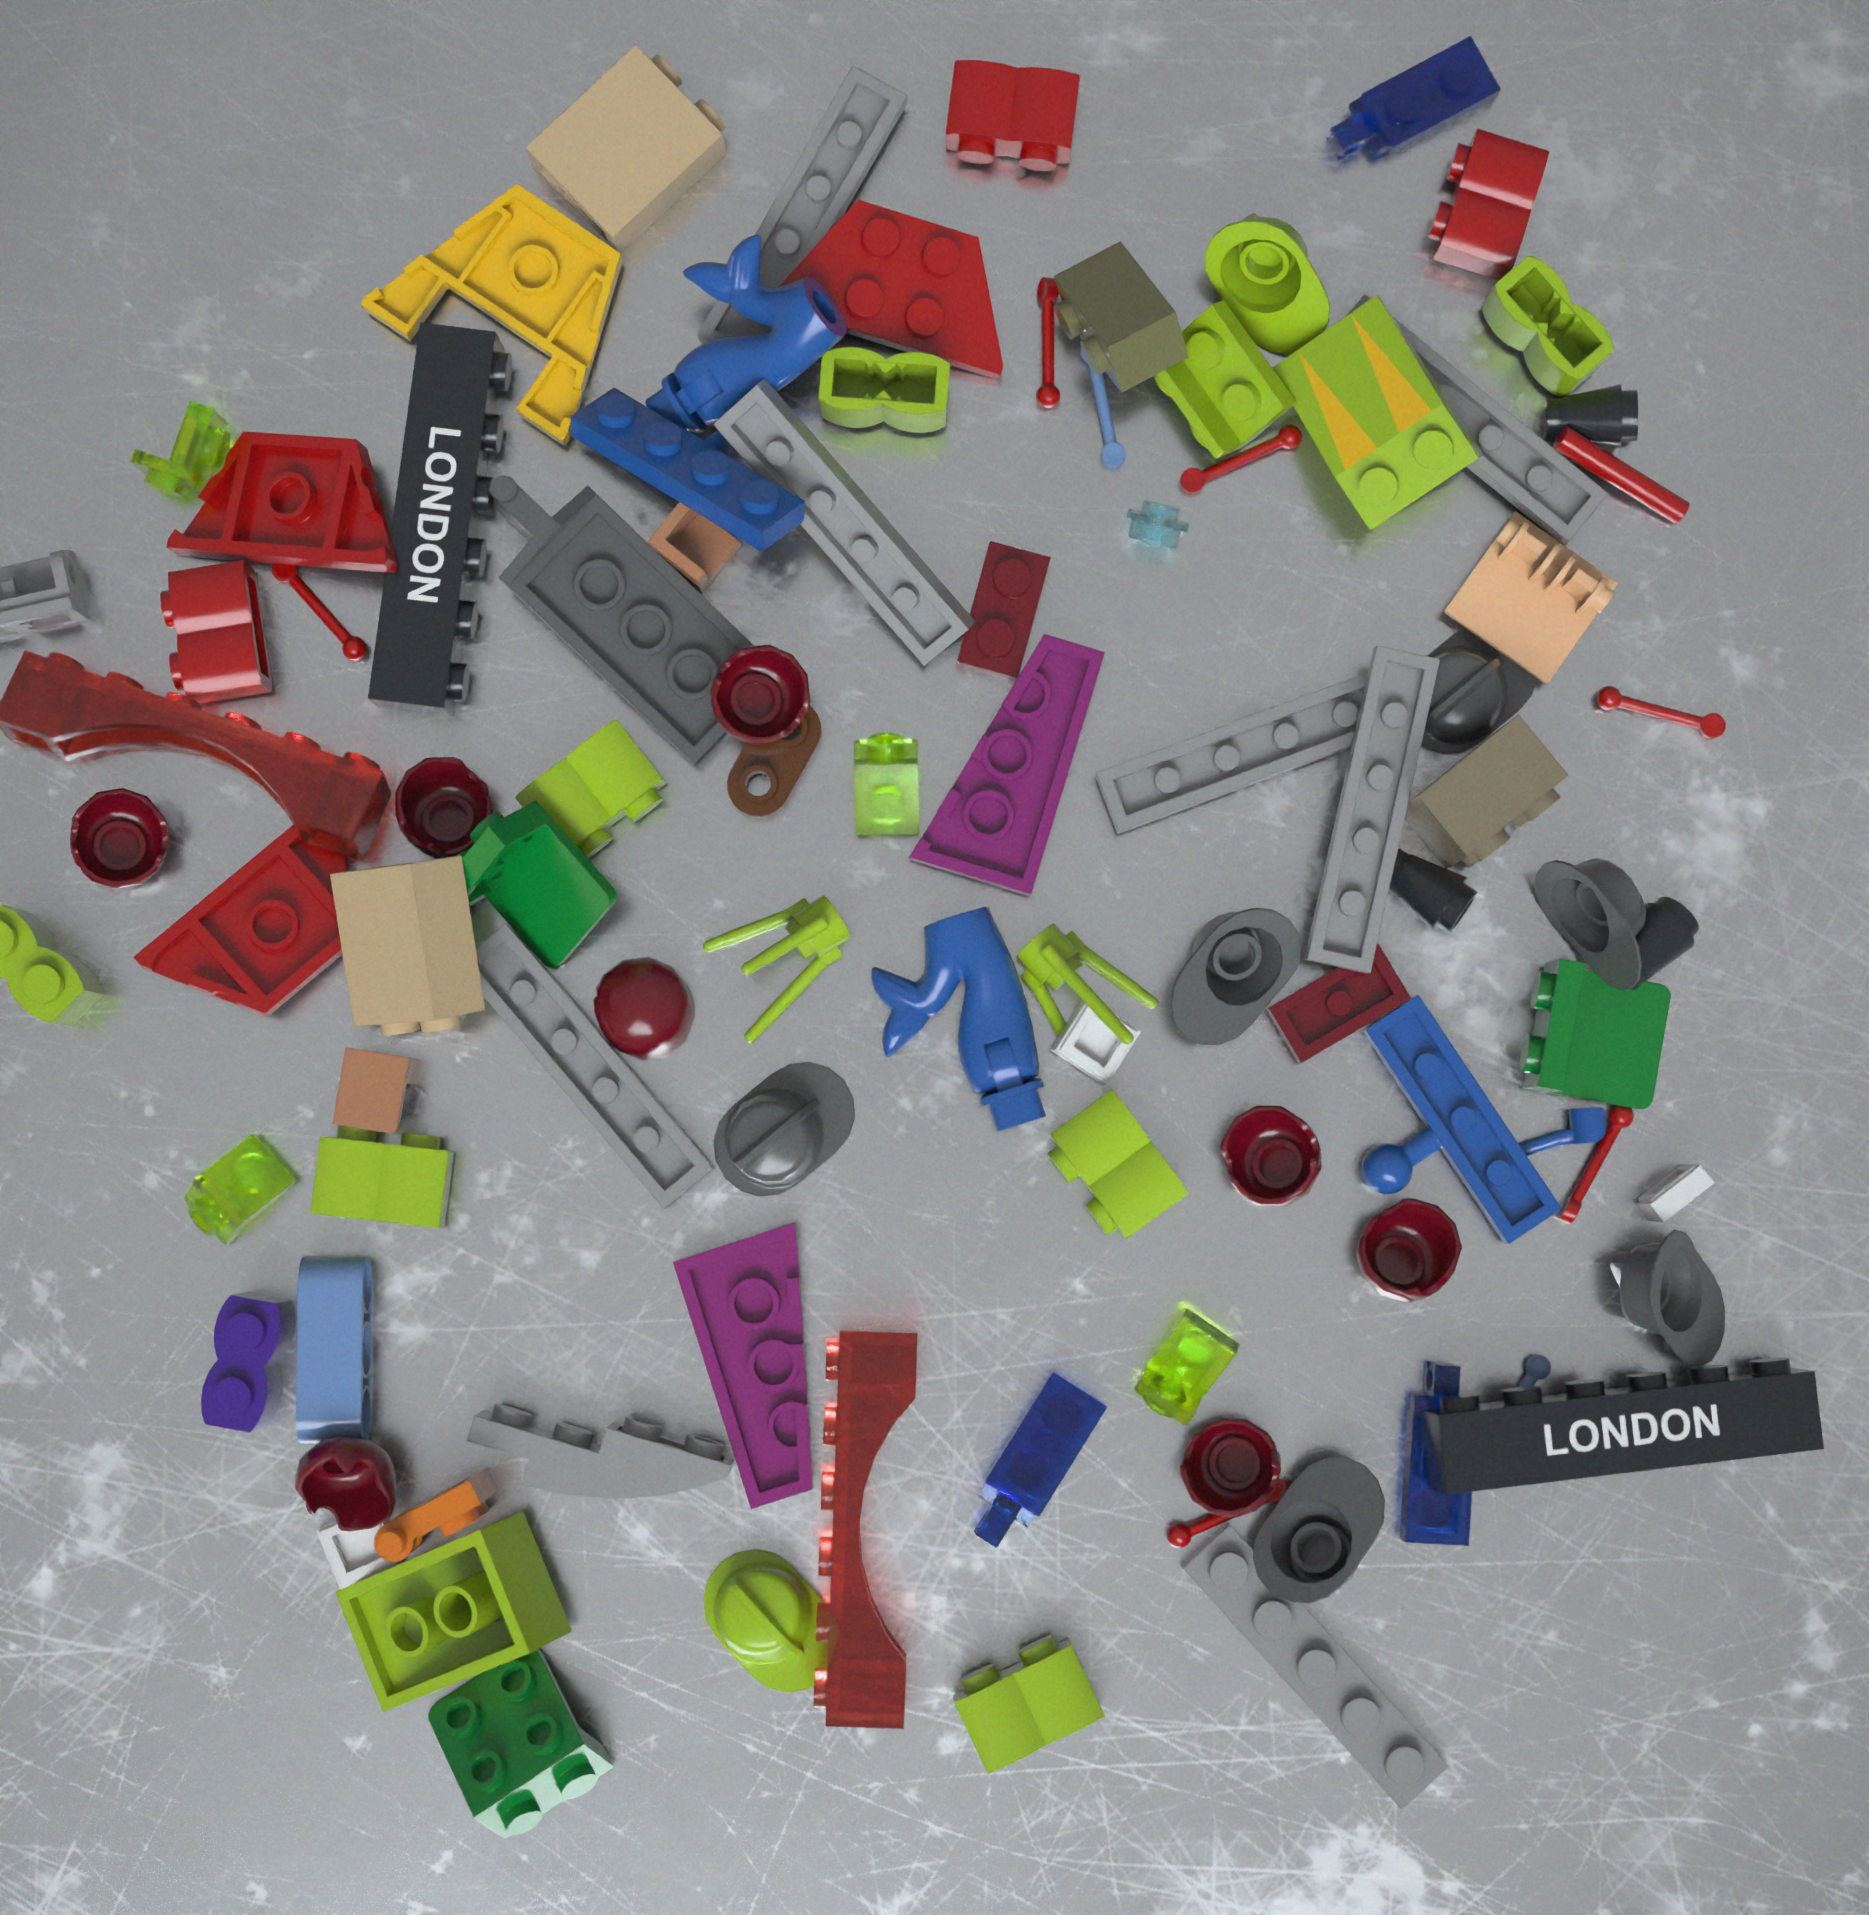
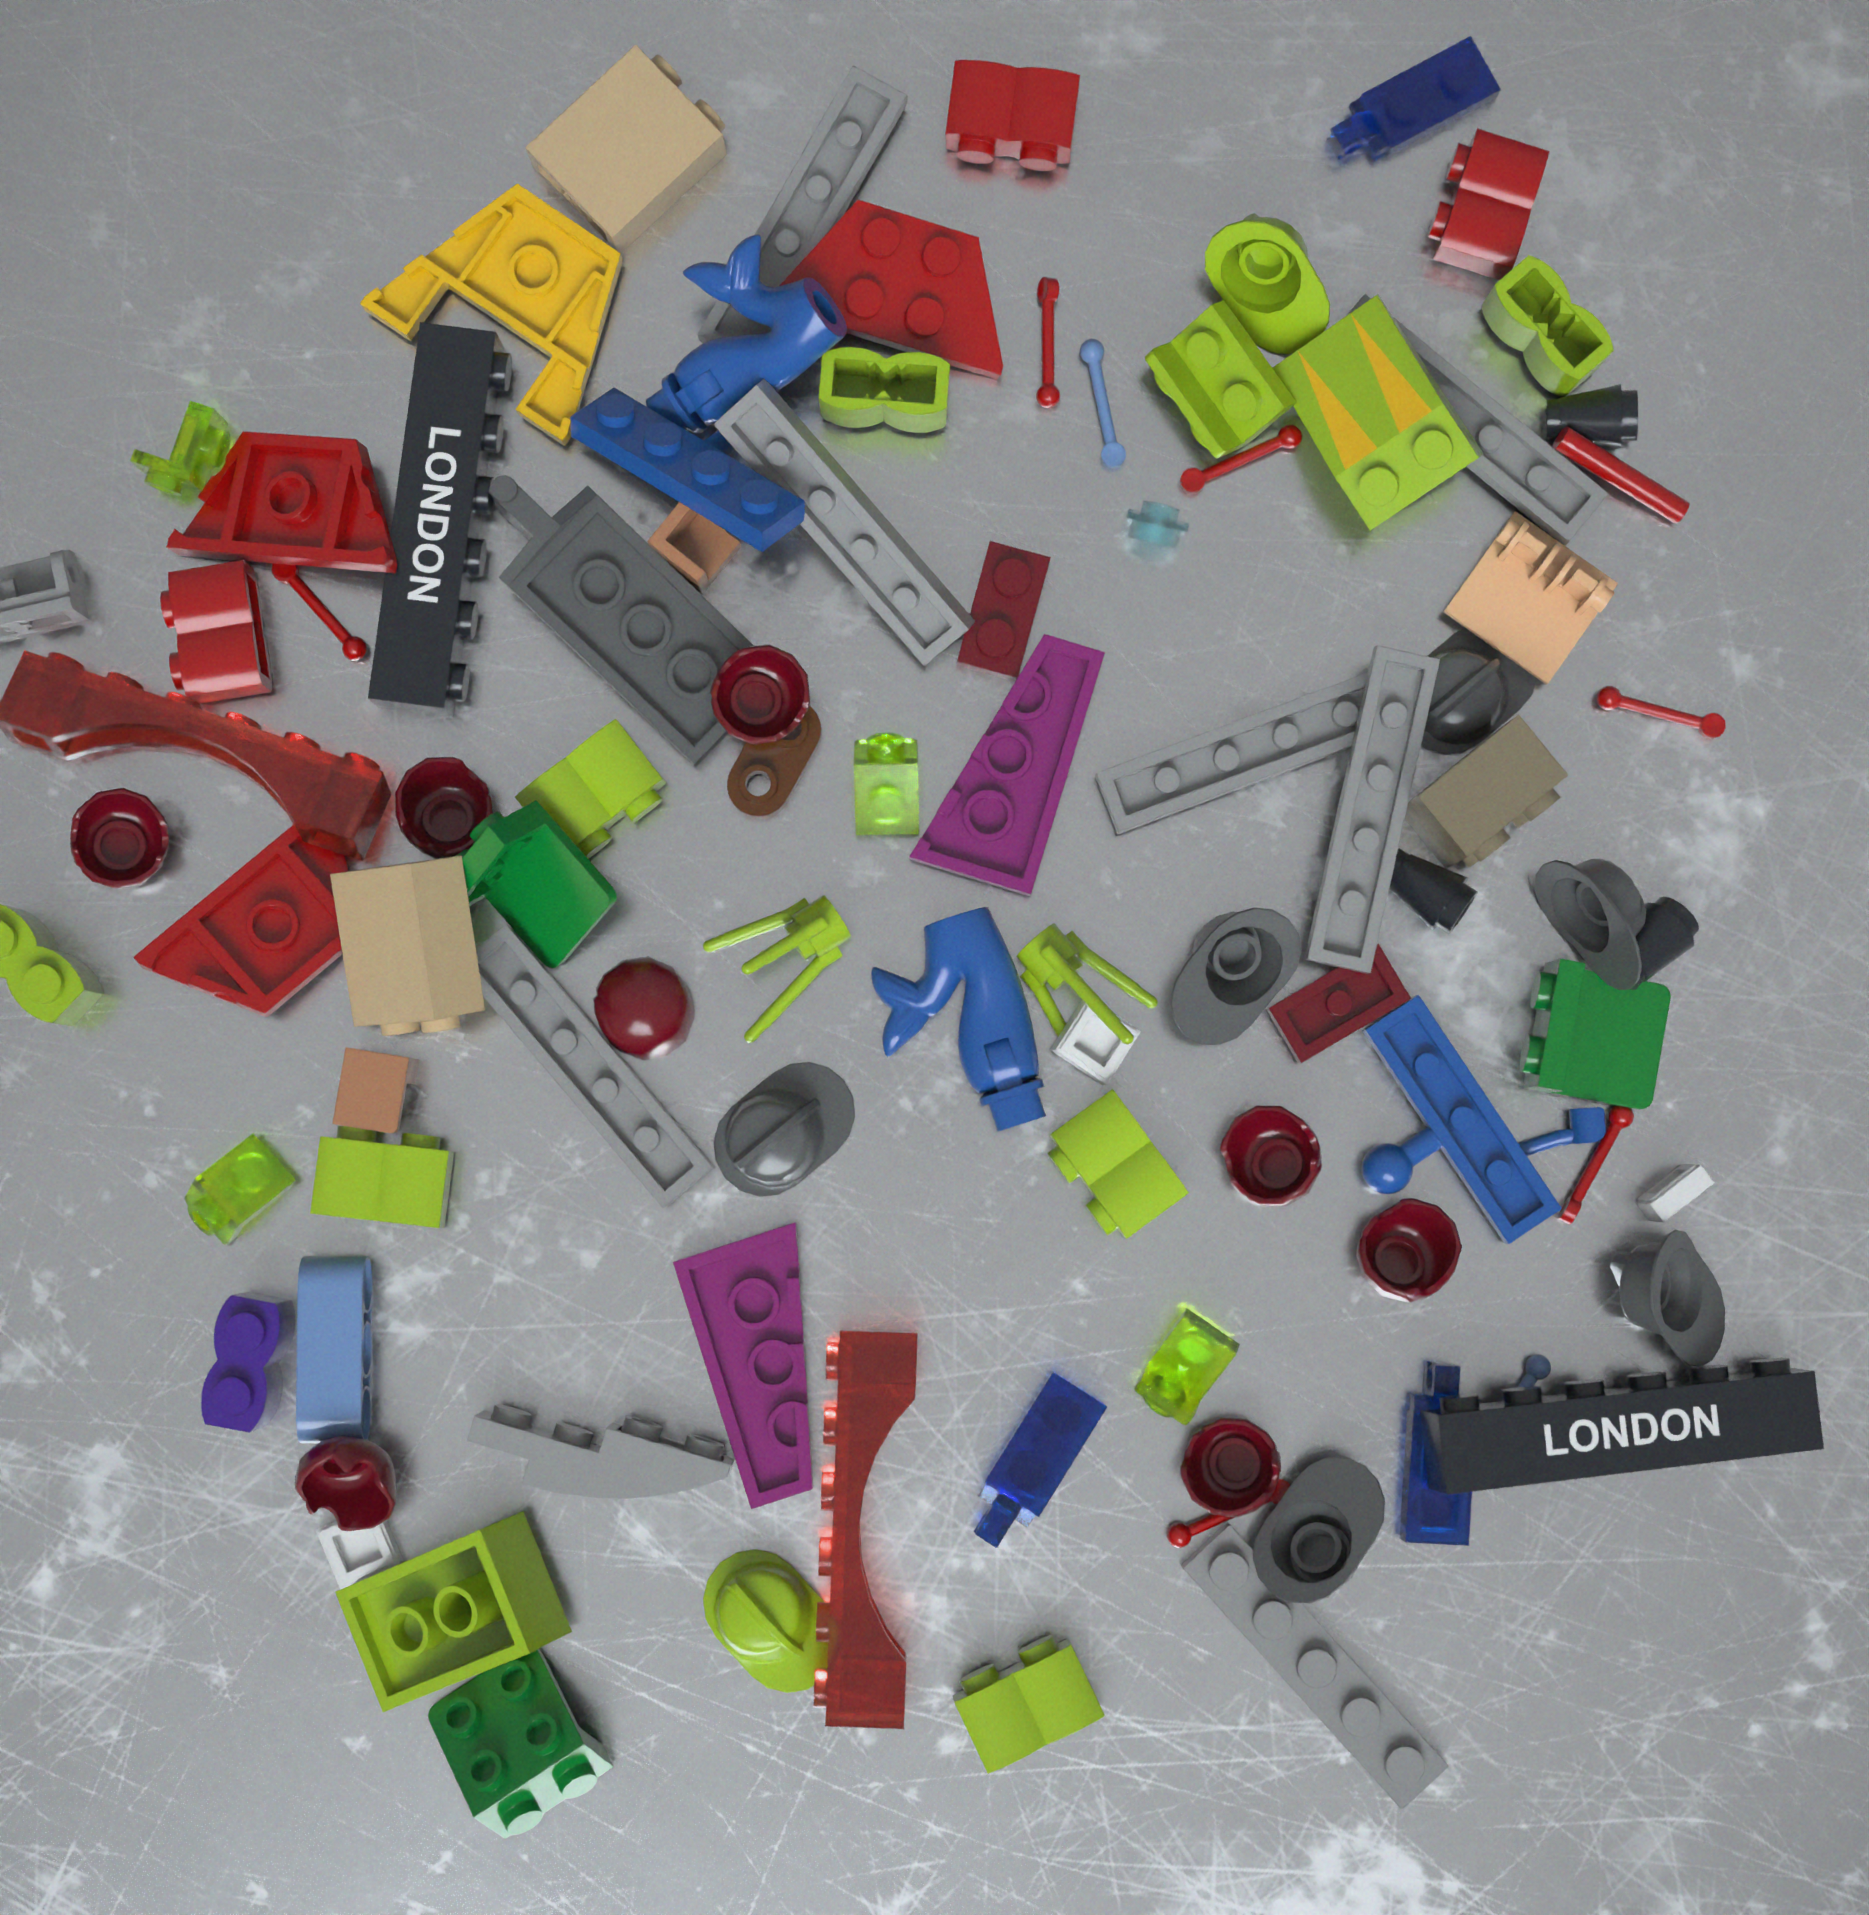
(449, 1510): orange plate -> none
(1119, 317): olive brick -> none

